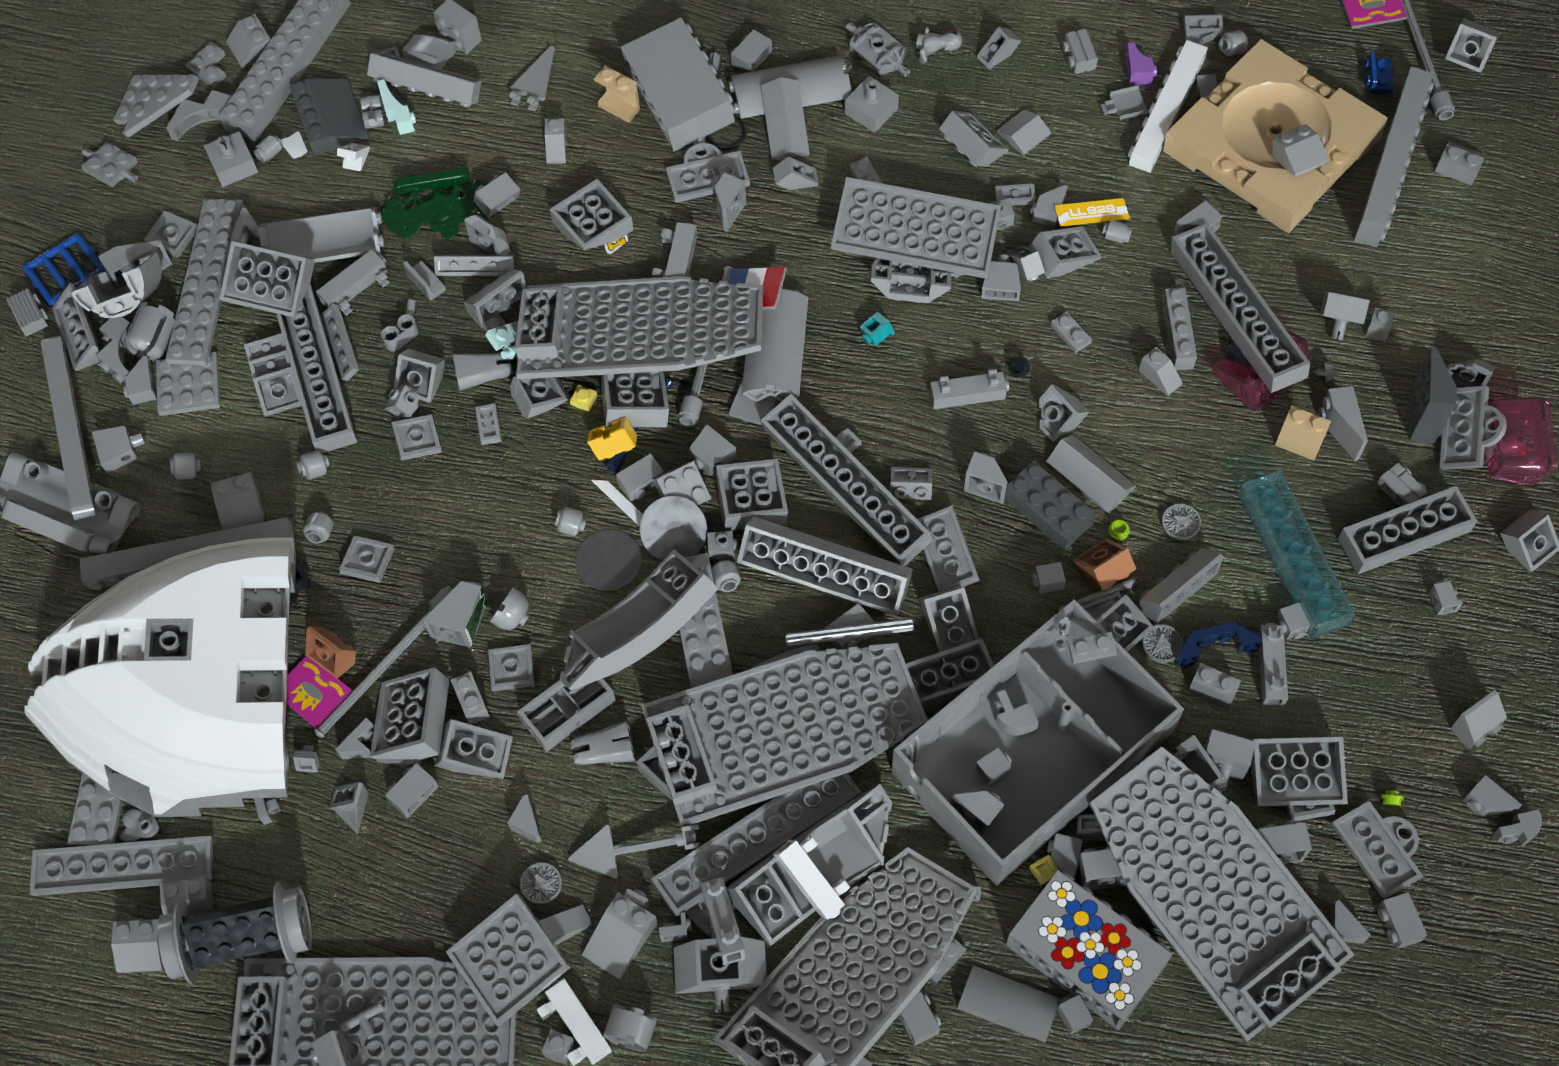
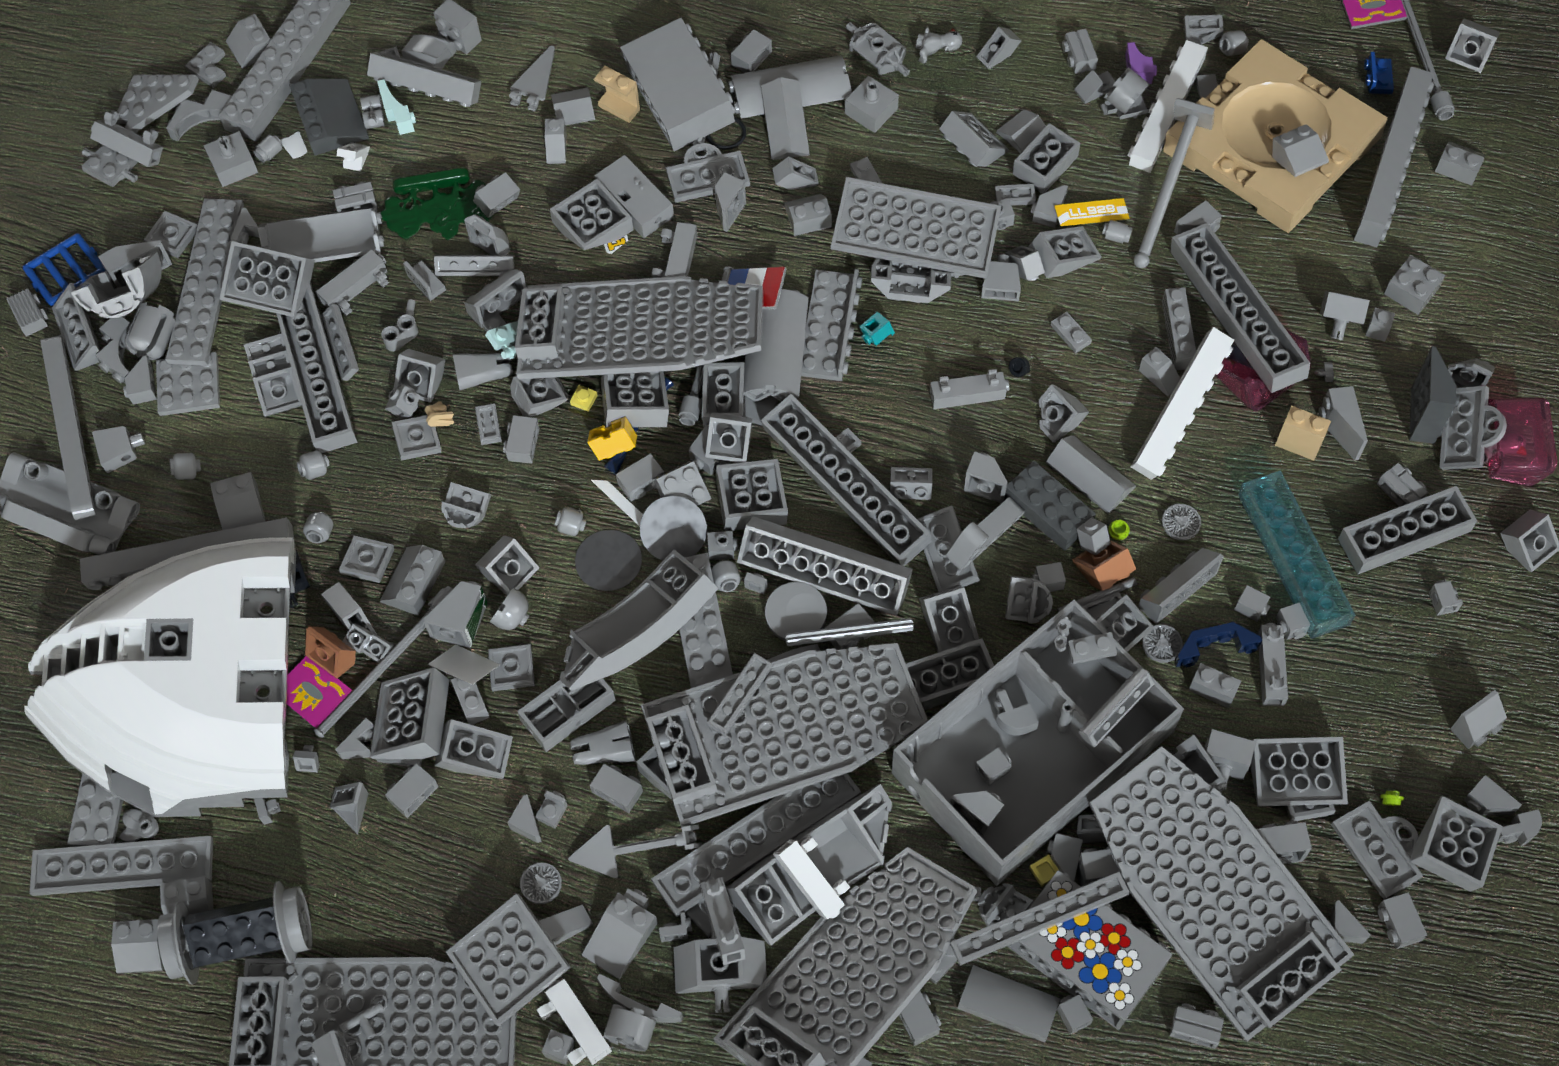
(125, 141): none -> light grey brick
(346, 608): none -> light grey slope
(355, 197): none -> light grey brick
(367, 642): none -> light grey slope
(413, 579): none -> light grey slope
(438, 416): none -> tan piece
(464, 506): none -> light grey slope
(464, 664): none -> white sticker
(507, 565): none -> light grey slope
(522, 439): none -> light grey brick
(552, 809): none -> light grey bracket
(573, 106): none -> light grey slope
(616, 787): none -> light grey brick
(636, 195): none -> light grey brick
(663, 1015): none -> light grey slope
(722, 389): none -> light grey slope
(728, 437): none -> light grey slope
(739, 694): none -> light grey tile
(756, 583): none -> light grey plate
(795, 609): none -> light grey piece
(809, 214): none -> light grey slope
(830, 324): none -> light grey bracket
(979, 537): none -> light grey beam
(1001, 903): none -> light grey slope
(1028, 600): none -> light grey slope
(1039, 918): none -> light grey plate
(1046, 158): none -> light grey brick
(1093, 536): none -> light grey brick
(1094, 86): none -> light grey slope
(1116, 707): none -> light grey brick
(1126, 90): none -> light grey brick
(1182, 403): none -> white brick
(1193, 115): none -> light grey piece
(1196, 1026): none -> light grey brick
(1253, 604): none -> light grey brick
(1414, 284): none -> light grey brick
(1457, 844): none -> light grey slope

